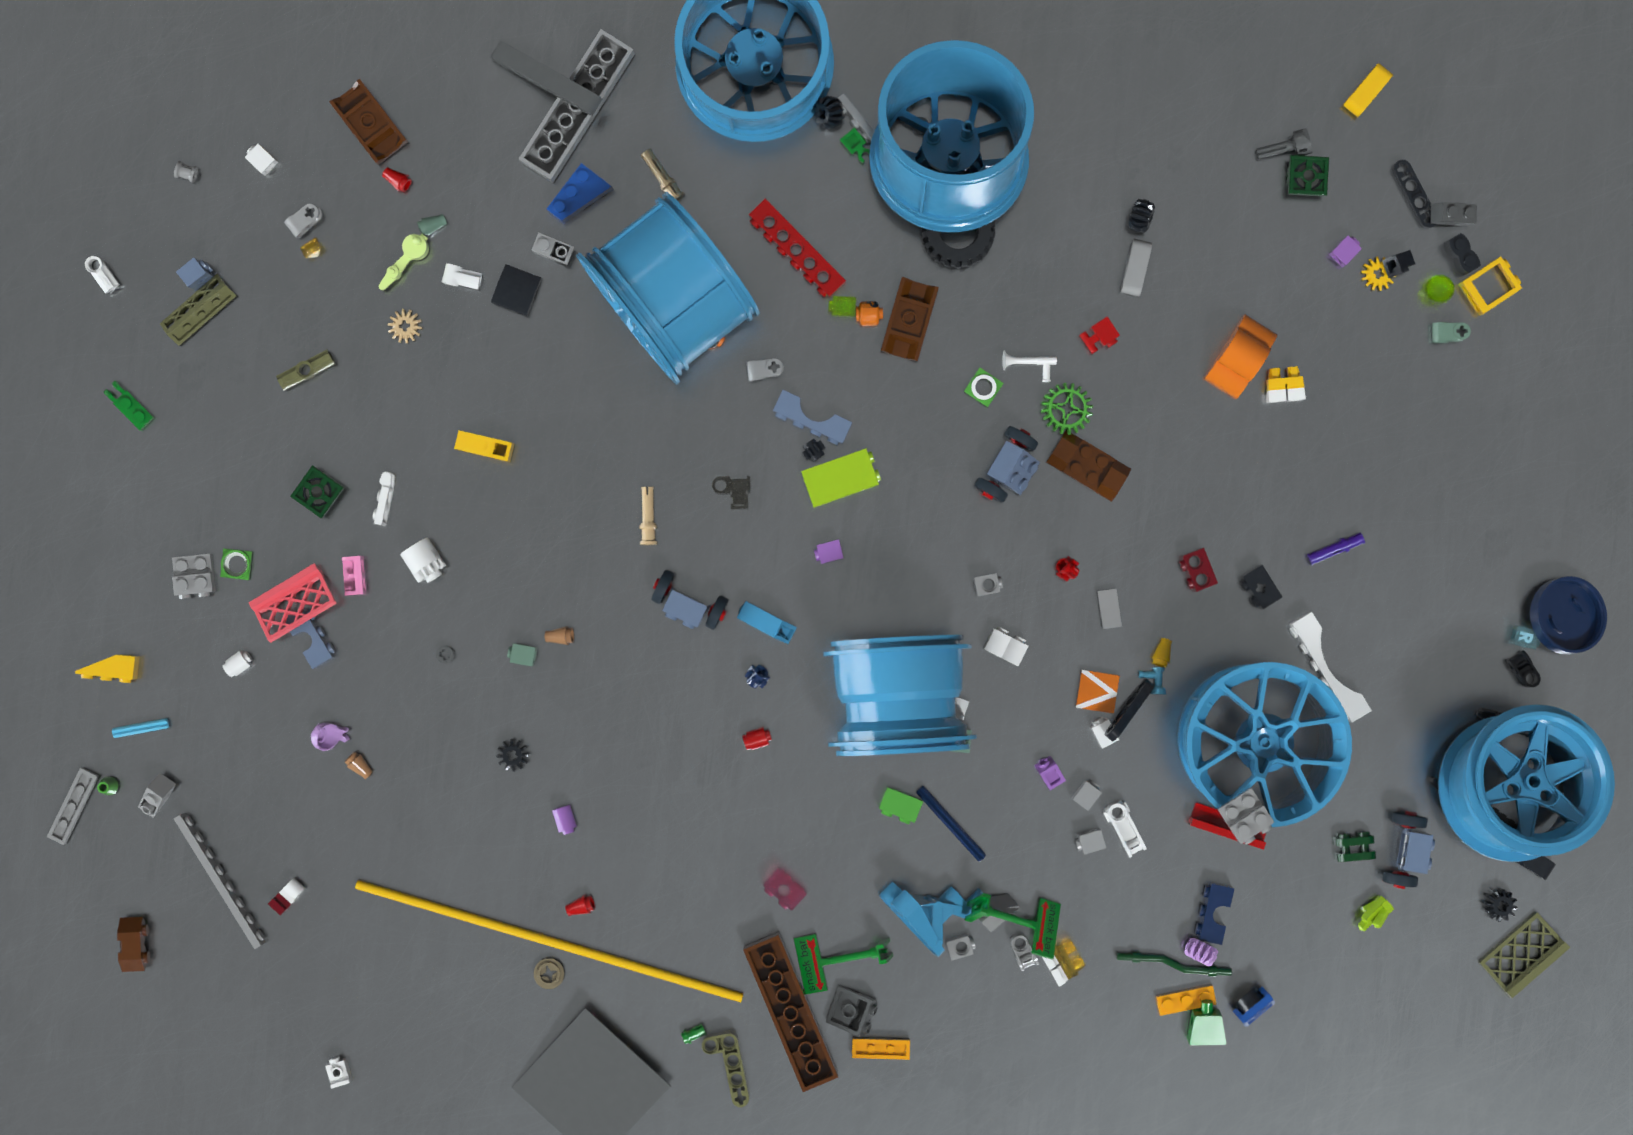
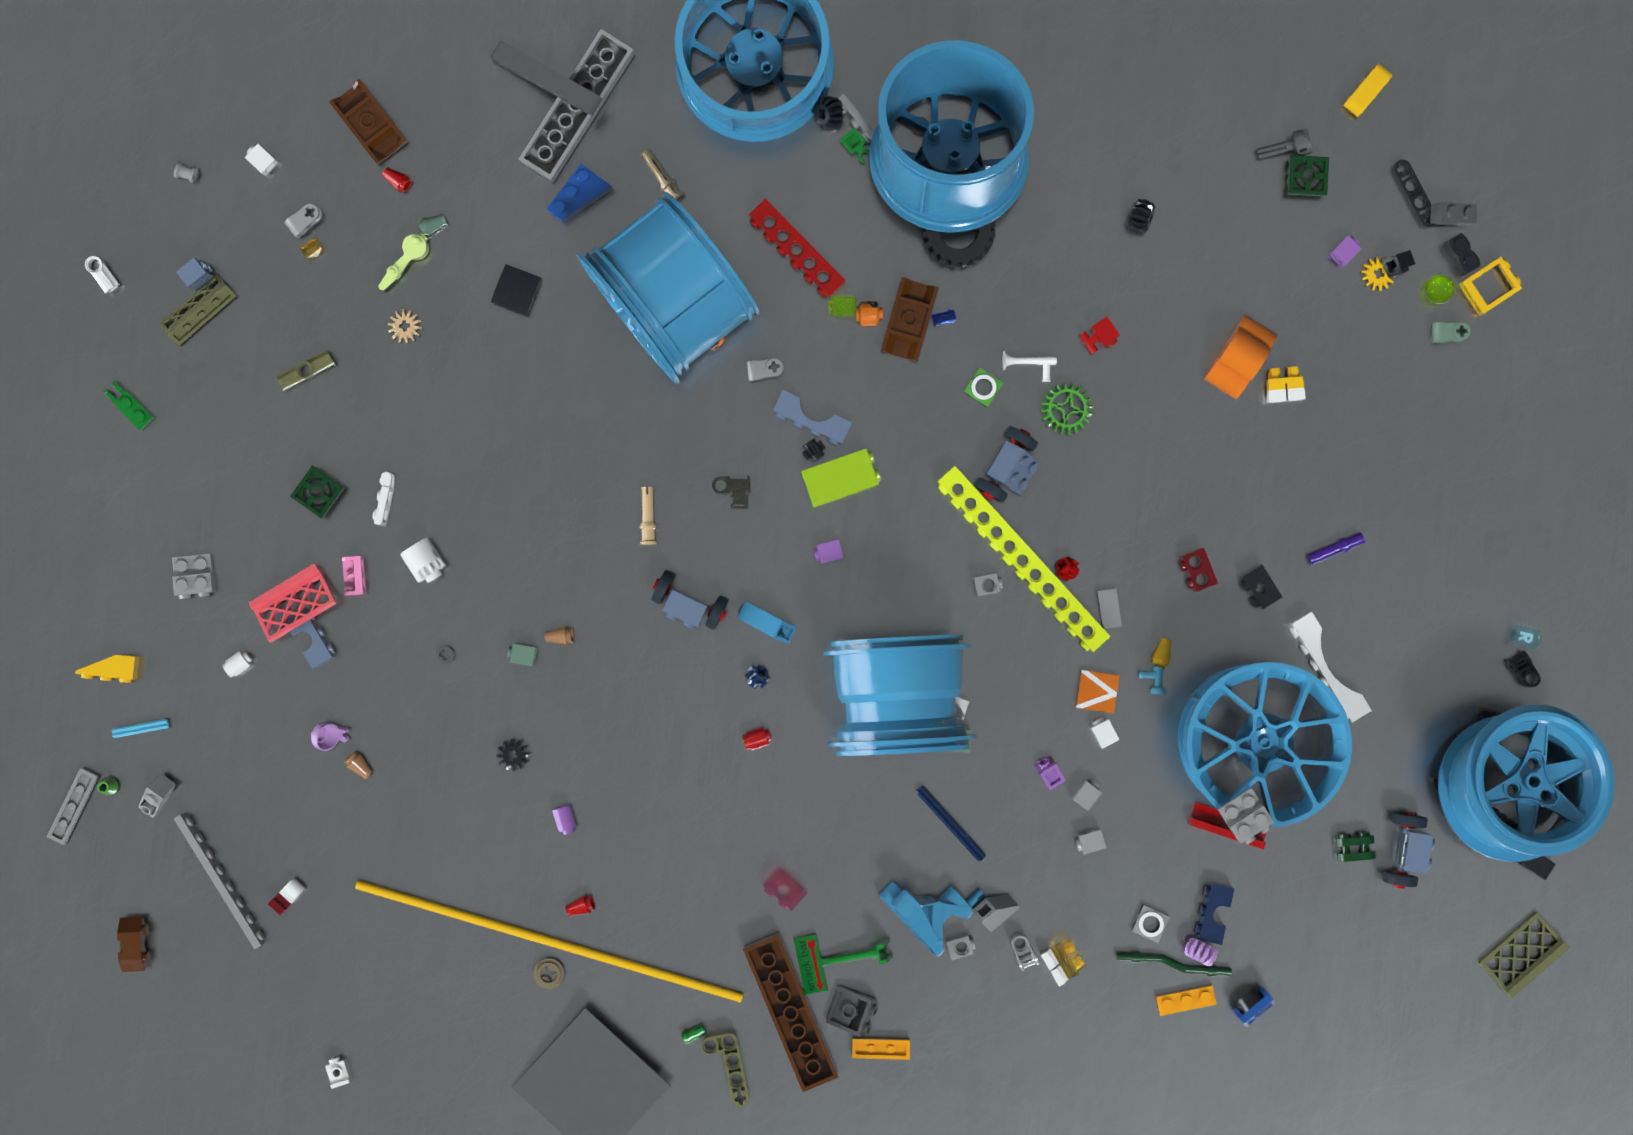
(225, 570): bright green piece -> none
(456, 276): white piece -> none
(484, 446): yellow slope -> none
(552, 249): light grey slope -> none
(900, 804): bright green brick -> none
(944, 317): none -> clear blue pin
(1005, 646): white brick -> none
(1044, 927): green piece -> none
(1089, 466): reddish brown piece -> none
(1098, 634): none -> neon yellow brick
(1125, 828): white piece -> none
(1129, 710): black beam -> none
(1136, 267): light grey beam -> none
(1145, 912): none -> piece
(1206, 1026): torso -> none
(1375, 913): lime rock -> none
(1506, 907): black gear -> none
(1568, 615): dark blue piece -> none

